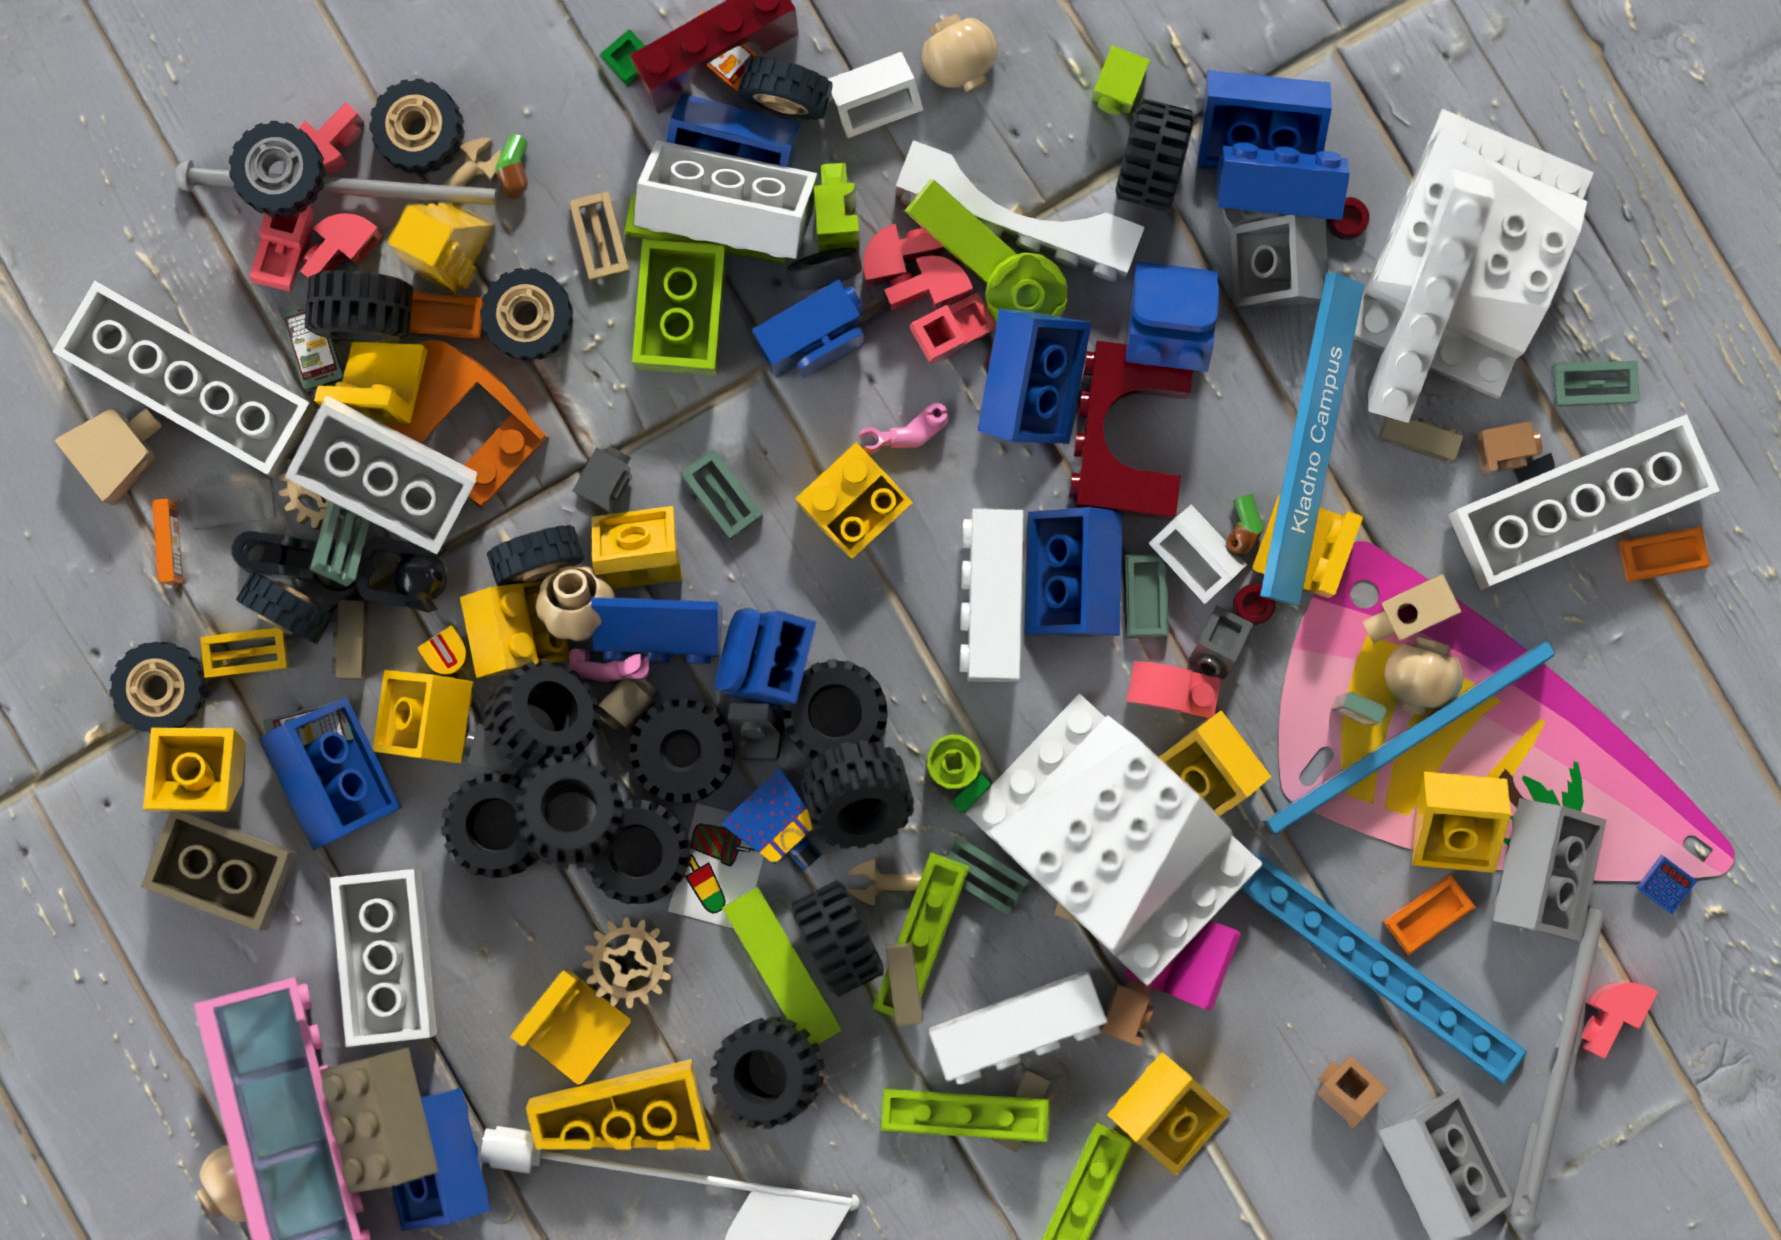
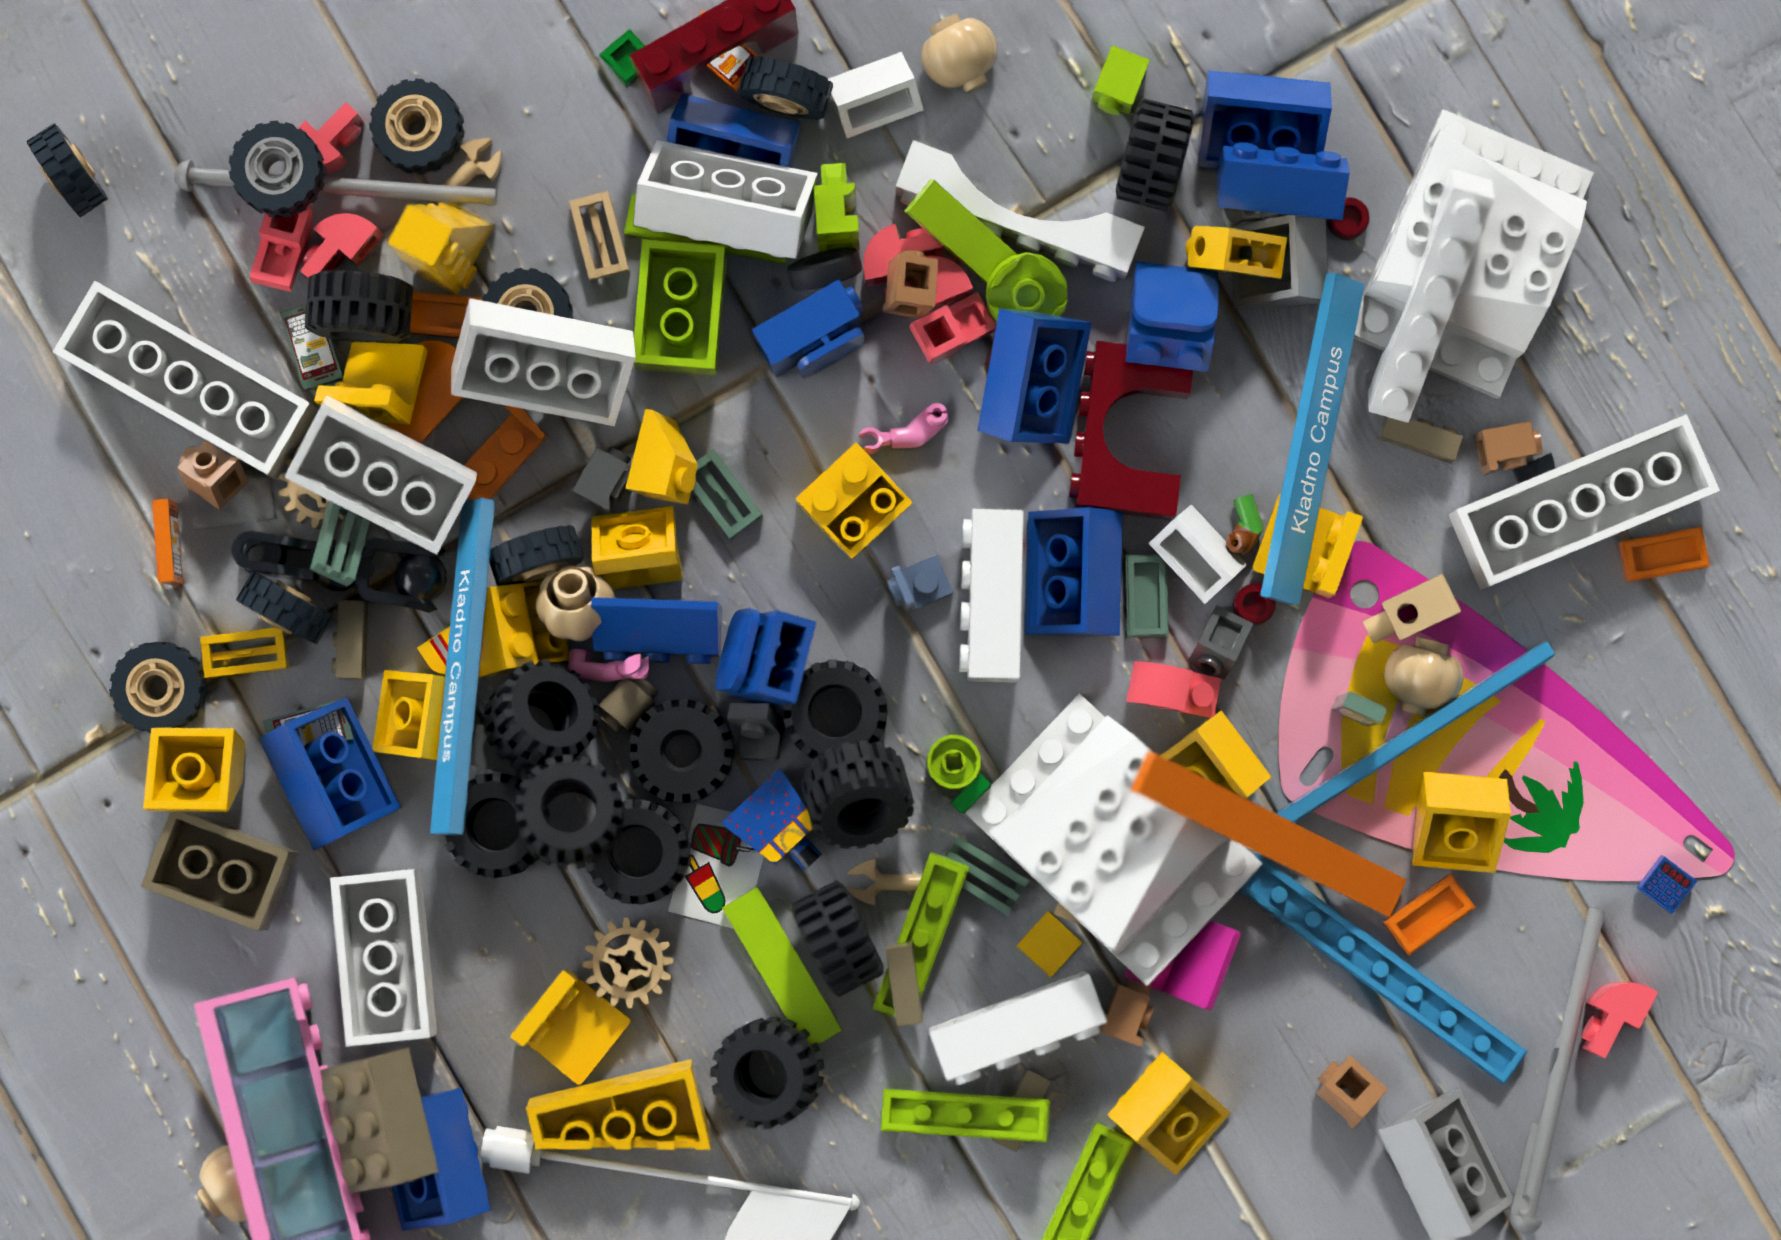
(67, 170): none -> black wheel
(111, 451): tan torso -> none
(211, 473): none -> medium nougat brick
(462, 667): none -> dark azure tile
(510, 168): arm -> none
(542, 362): none -> white brick
(662, 461): none -> yellow slope
(919, 584): none -> sand blue bracket
(921, 274): none -> medium nougat brick
(1049, 944): none -> yellow sticker
(1219, 249): none -> yellow torso
(1267, 833): none -> orange tile
(1549, 869): light grey slope -> none
(1560, 385): sand green tile -> none

